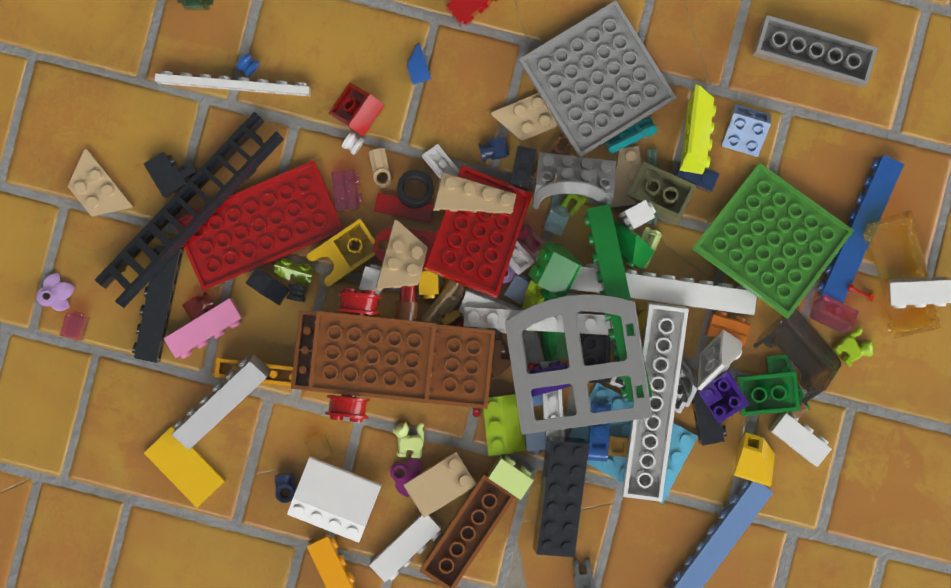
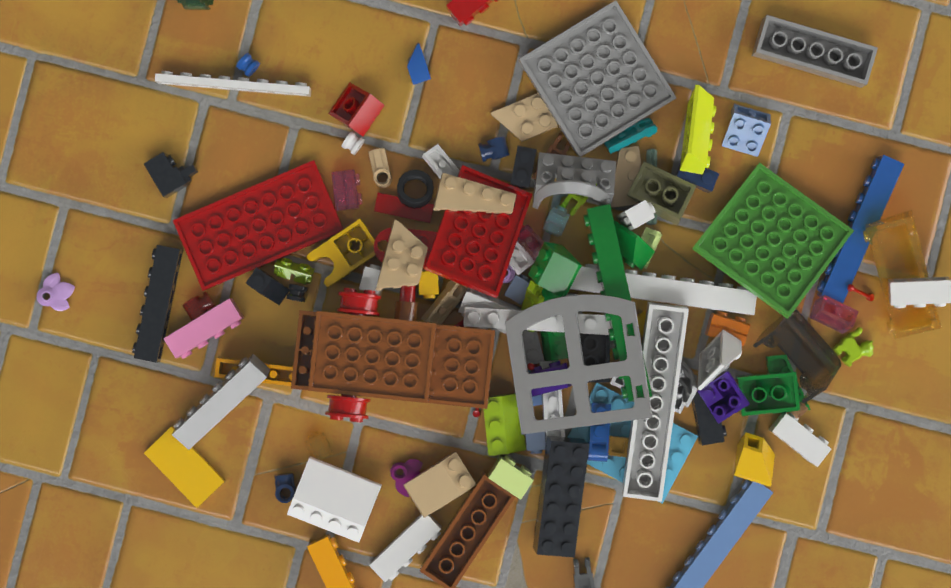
(74, 326): clear pink brick -> none
(96, 188): tan wing -> none
(180, 200): black ladder -> none
(409, 442): yellowish green animal -> none
(451, 318): pearl gold plate -> none
(500, 364): reddish brown slope -> none

